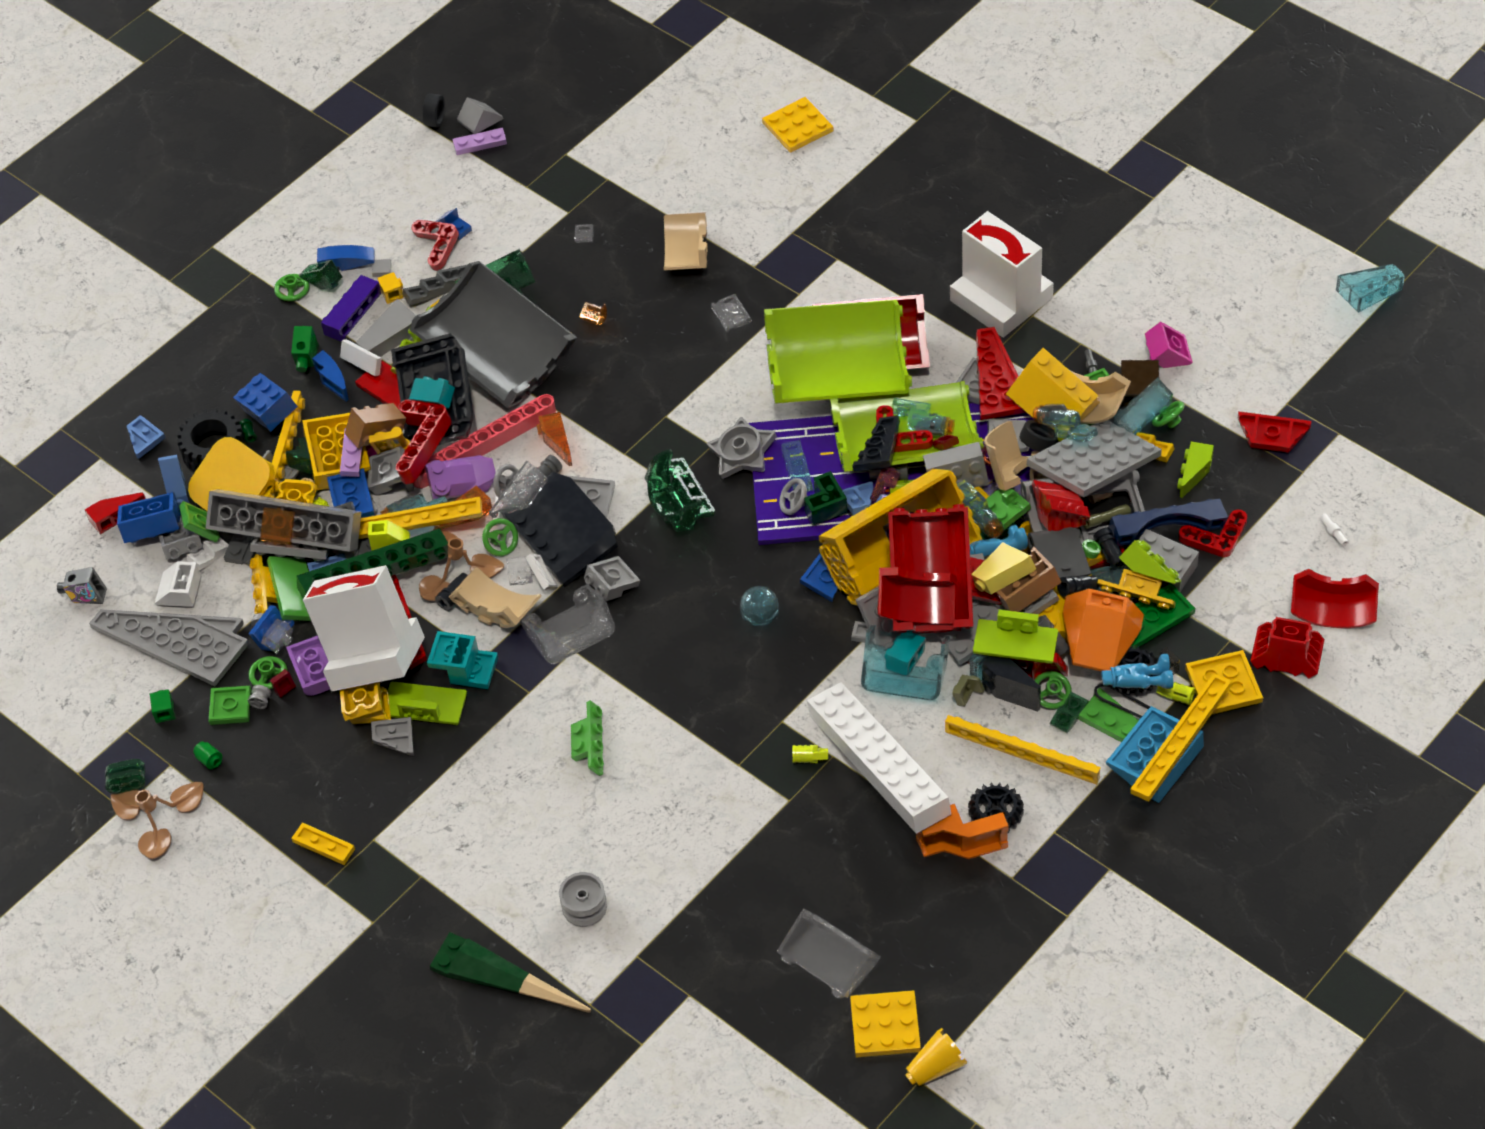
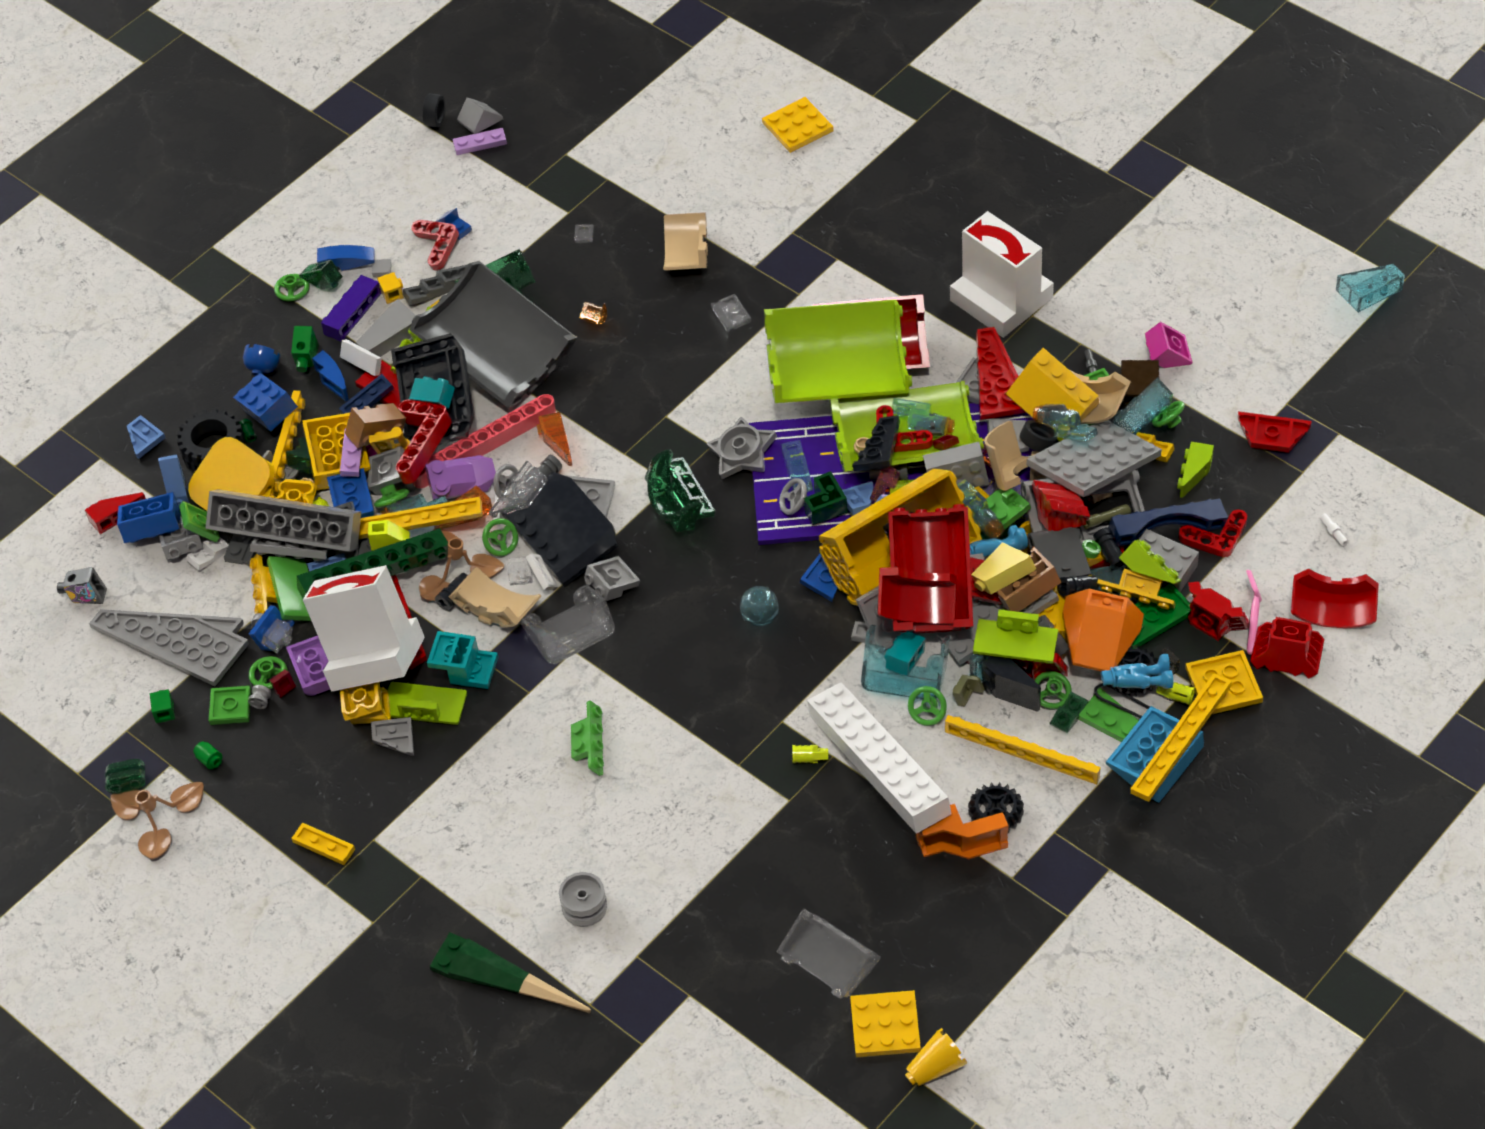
(179, 585): white slope -> none
(260, 359): none -> blue cylinder
(277, 526): clear orange piece -> none
(369, 395): none -> dark blue plate
(390, 496): none -> bright green piece
(860, 444): none -> tan plate
(933, 702): none -> bright green piece
(1214, 612): none -> red slope
(1254, 613): none -> bright pink piece

